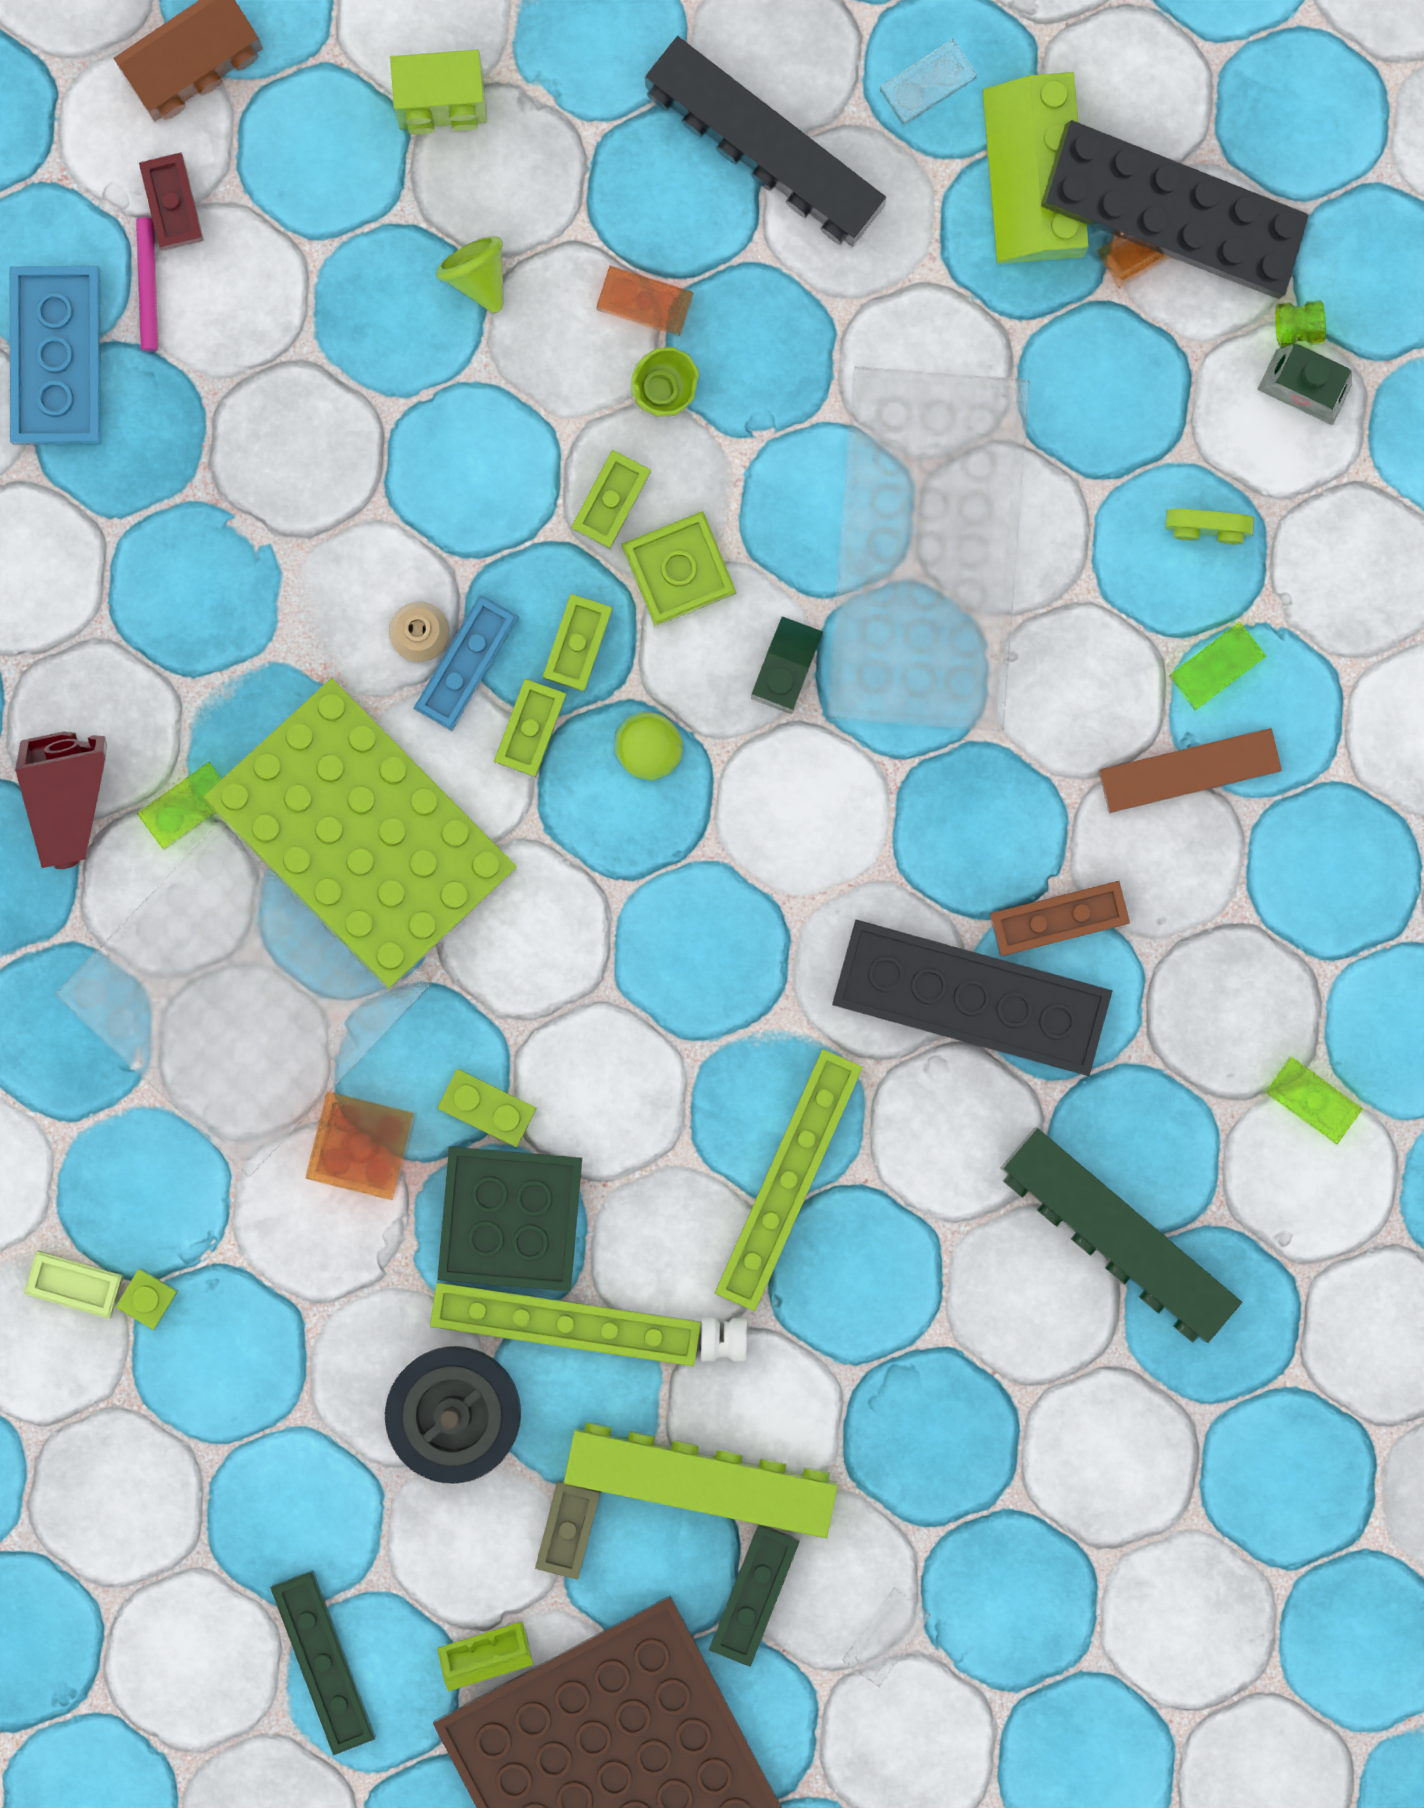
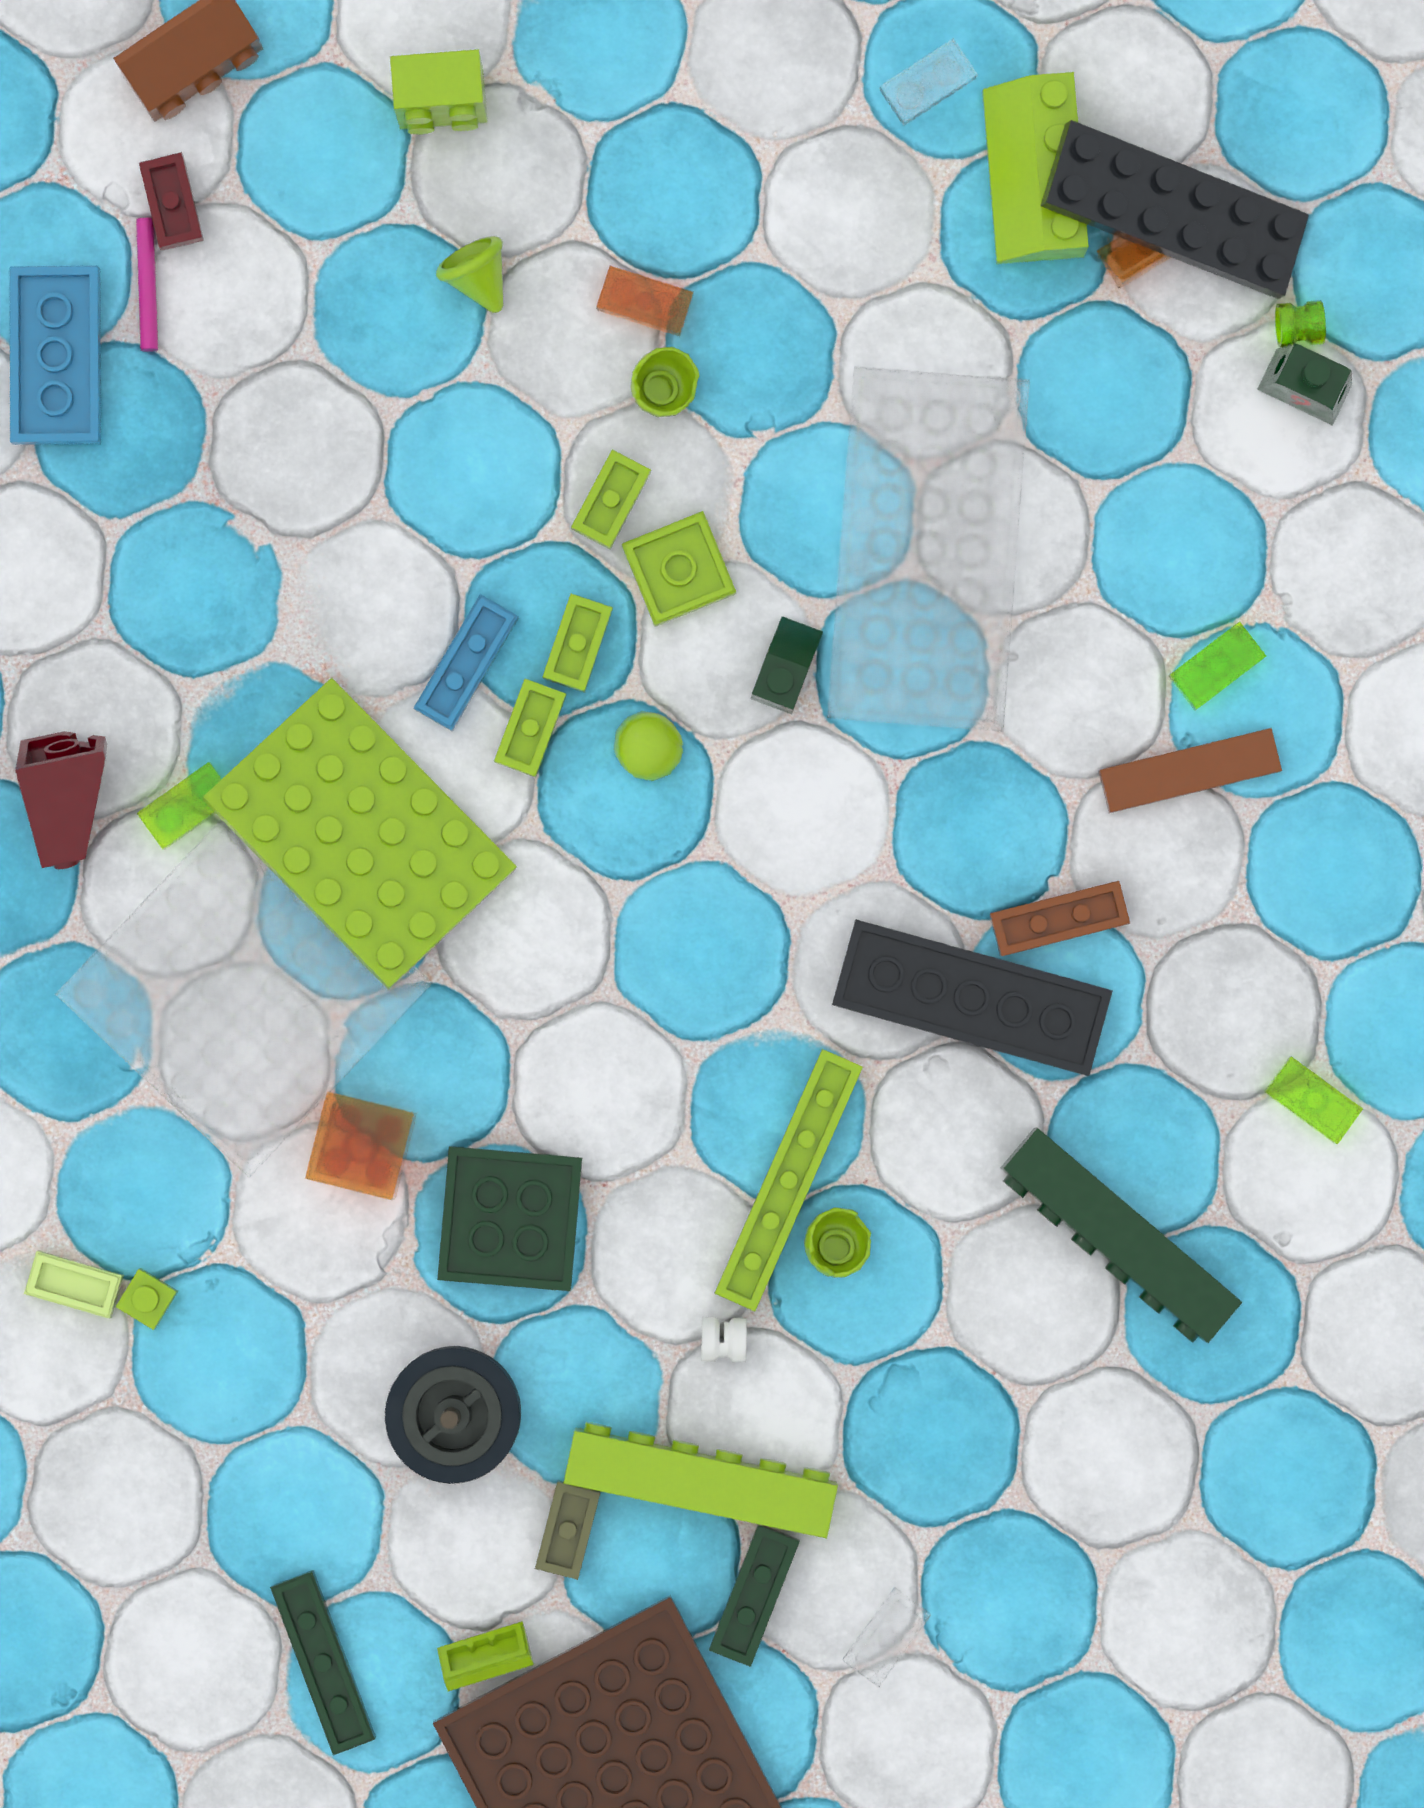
(416, 645): tan cone -> none
(486, 1108): lime plate -> none
(565, 1324): lime plate -> none
(764, 142): black brick -> none
(837, 1242): none -> lime hair
(1228, 527): lime plate -> none

